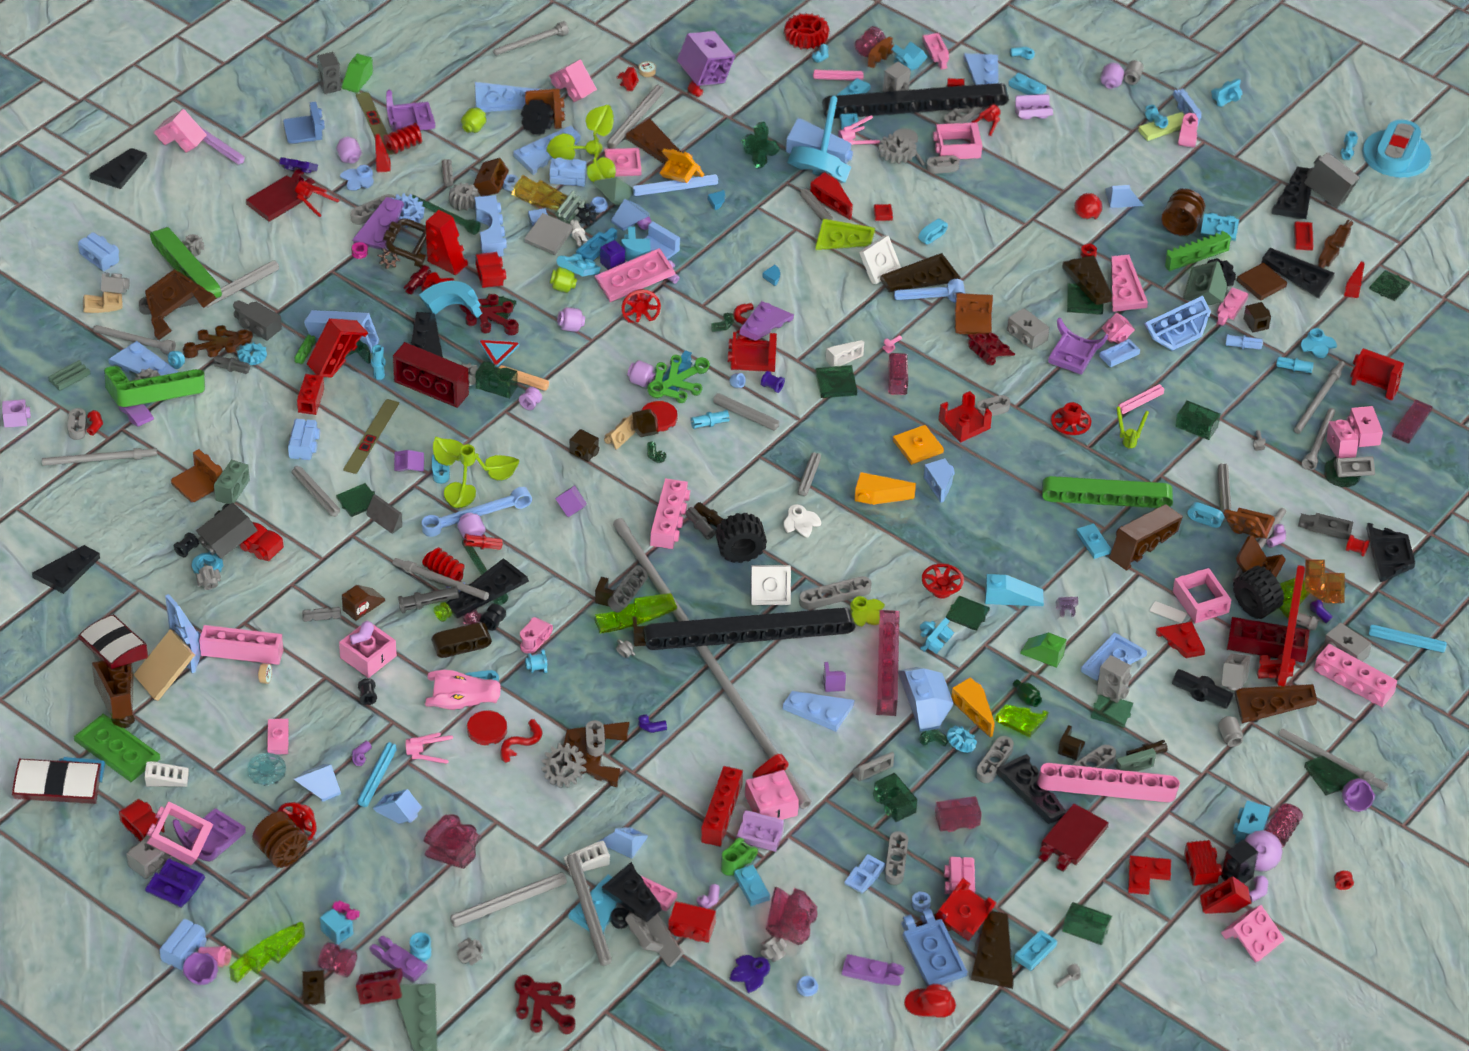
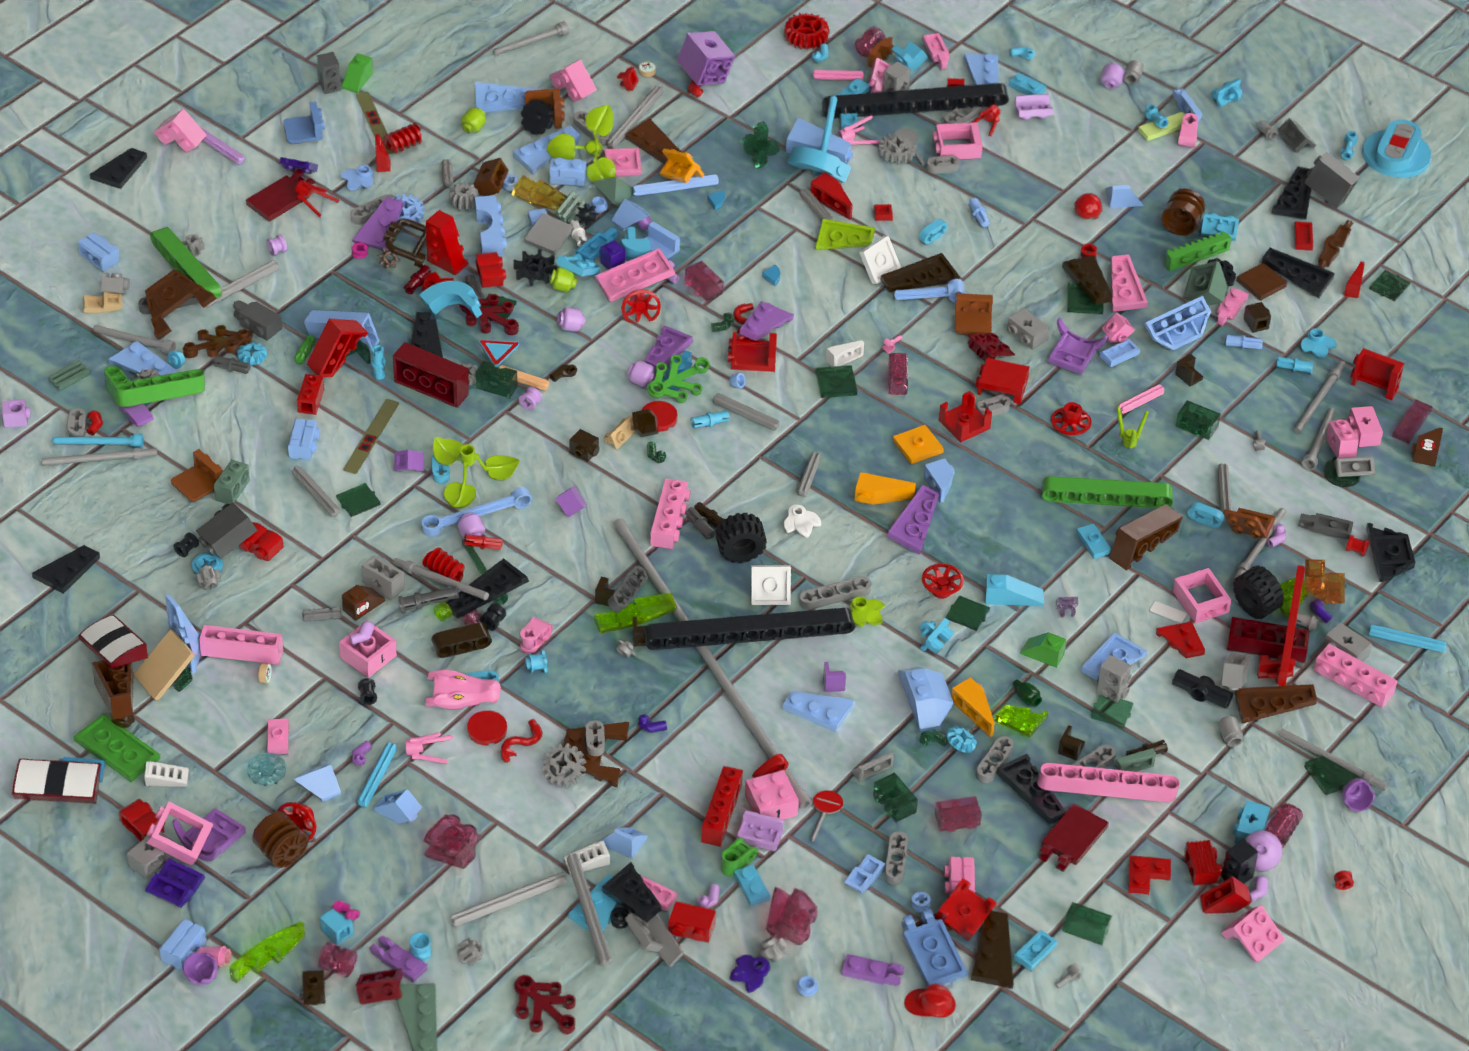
(134, 440): none -> medium azure piece
(185, 679): none -> clear green arm
(276, 245): none -> lavender wheel
(349, 150): lavender head -> none
(383, 577): none -> light grey brick
(384, 514): flat silver slope -> none
(406, 114): medium lavender piece -> none
(470, 280): none -> dark grey axle
(472, 226): clear green piece -> none
(534, 267): none -> black gear
(563, 371): none -> dark brown arm
(580, 123): none -> light grey beam
(668, 344): none -> medium lavender wing
(703, 281): none -> clear pink brick
(772, 381): dark purple bush -> none
(827, 803): none -> red piece
(877, 75): none -> bright pink hinge
(887, 663): clear pink brick -> none
(914, 521): none -> medium lavender wing
(979, 212): none -> light blue axle
(1003, 377): none -> red panel
(1186, 371): none -> dark brown panel
(1253, 555): reddish brown bracket -> none
(1269, 132): none -> light grey pin
(1295, 135): none -> dark grey panel
(1427, 447): none -> reddish brown slope

